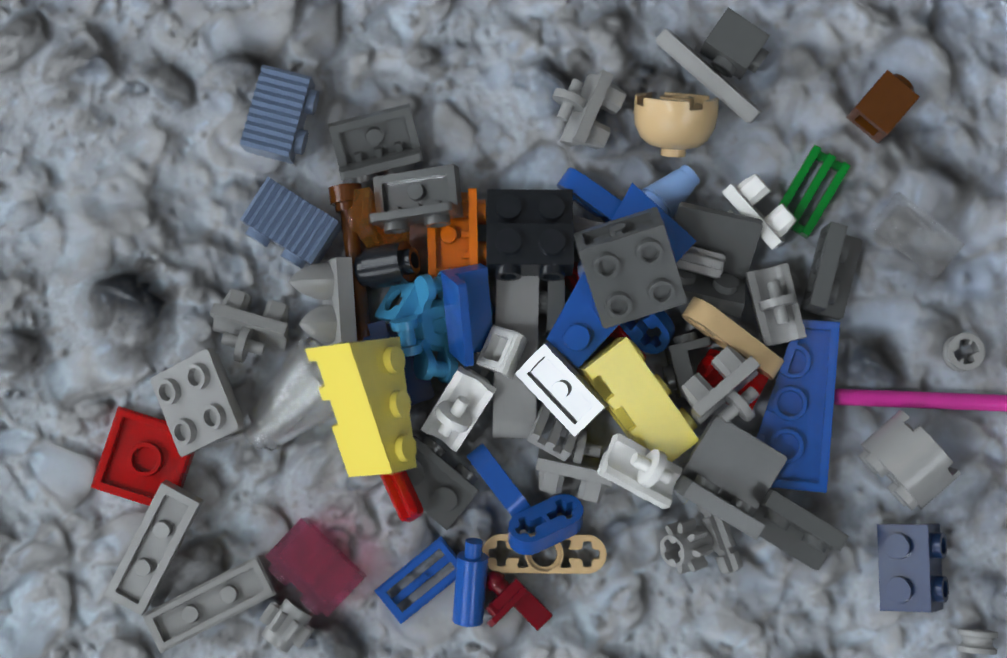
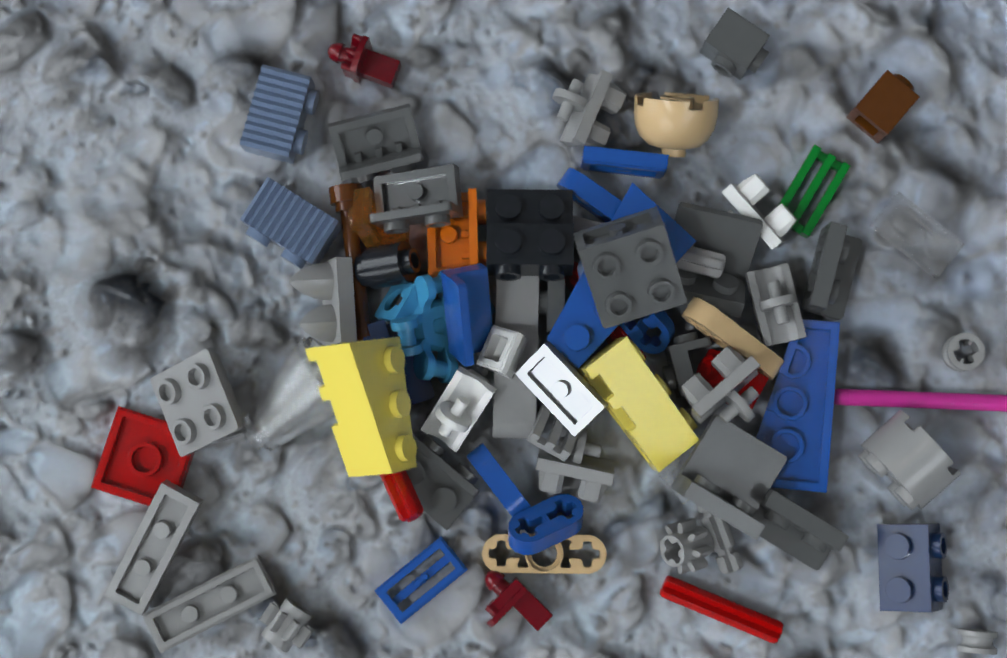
(247, 330): light grey hips -> none
(314, 567): clear pink brick -> none
(362, 62): none -> dark red piece
(470, 584): blue cylinder -> none
(624, 162): none -> blue tile
(640, 470): white hips -> none
(673, 189): light blue cone -> none
(708, 76): light grey tile -> none
(721, 609): none -> red axle

